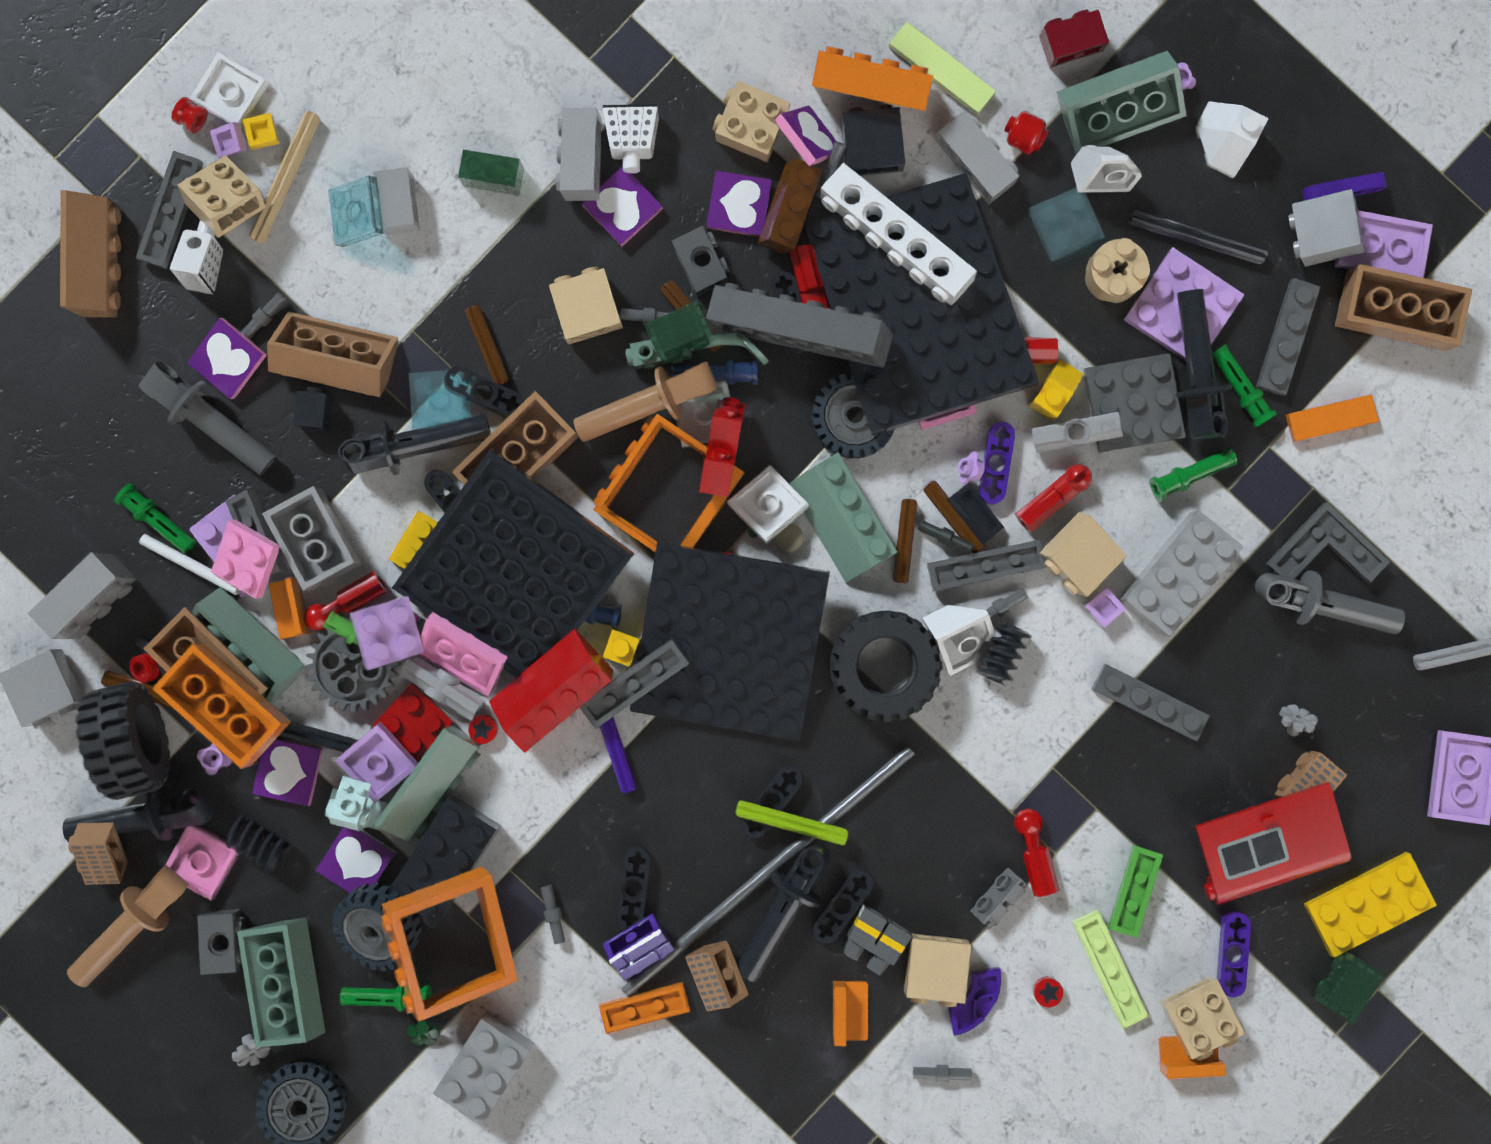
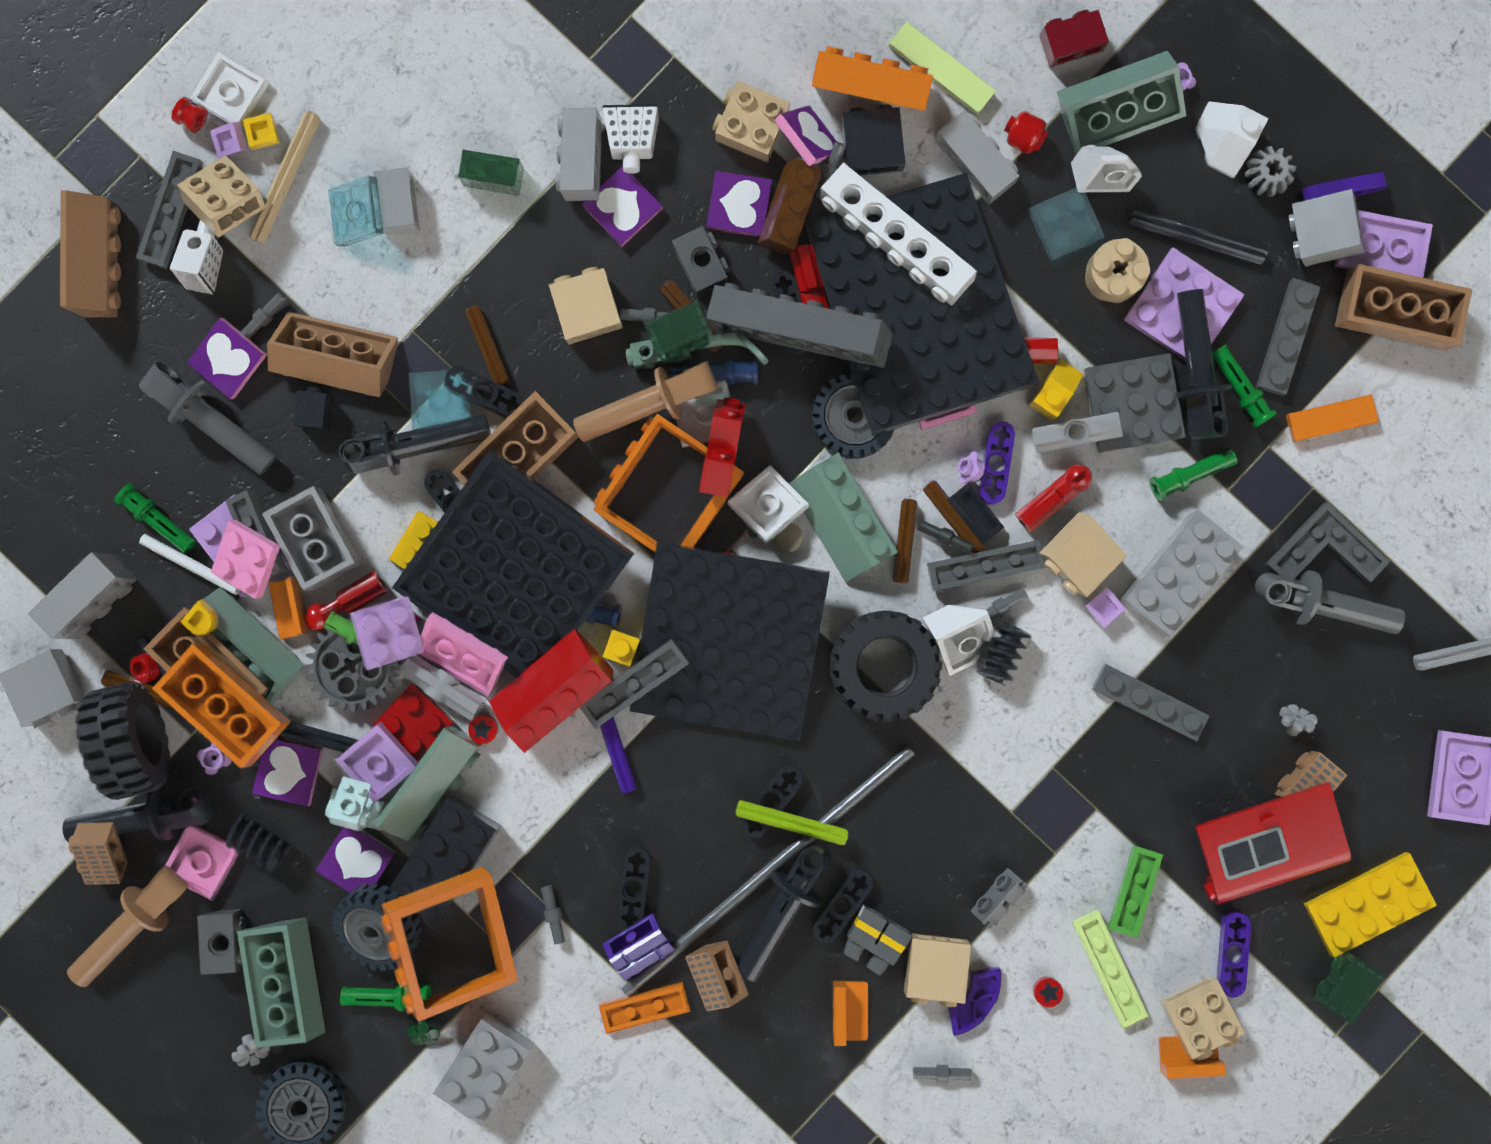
(201, 619): none -> yellow tile
(1036, 857): red piece -> none
(1280, 171): none -> light grey gear

